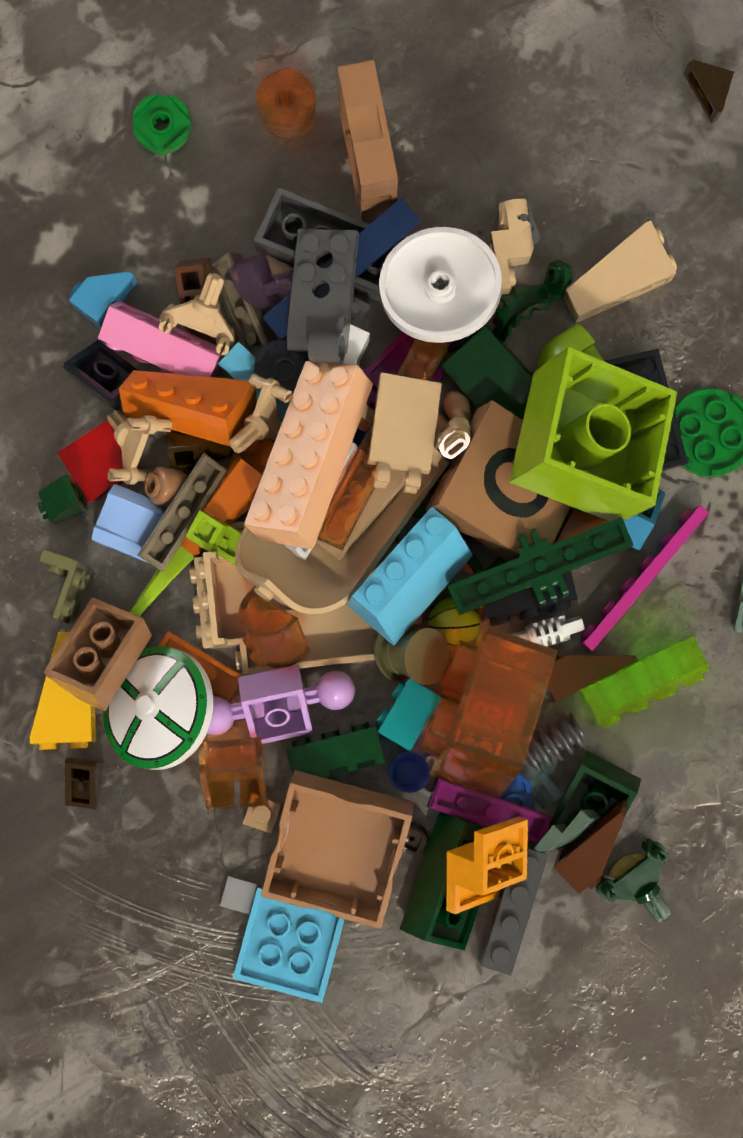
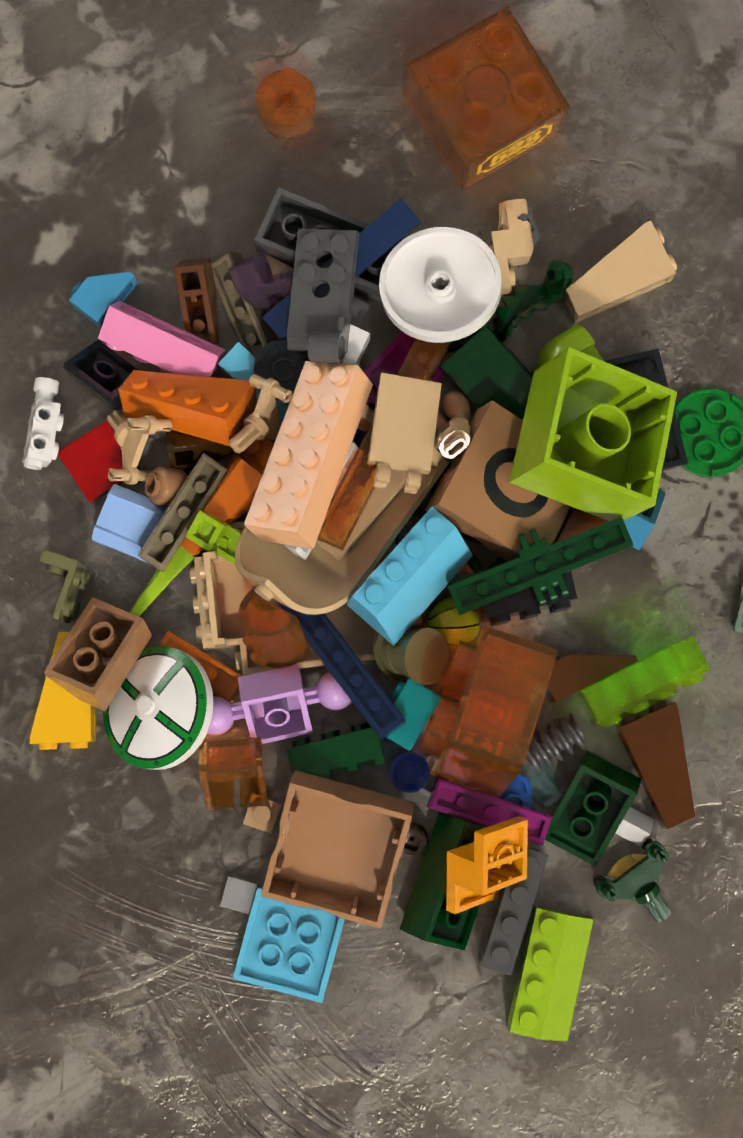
(43, 431): none -> white brick
(61, 500): dark green slope -> none
(82, 782): dark brown slope -> none
(161, 107): green plate -> none
(202, 315): tan axle -> none
(349, 673): none -> dark blue tile
(367, 139): medium nougat tile -> none
(484, 97): none -> clear orange brick
(549, 974): none -> lime slope
(552, 630): white hinge -> none
(561, 835): sand green slope -> none
(587, 856): reddish brown slope -> none
(635, 827): none -> white slope
(650, 568): dark pink plate -> none
(659, 759): none -> reddish brown slope
(710, 86): dark brown slope -> none

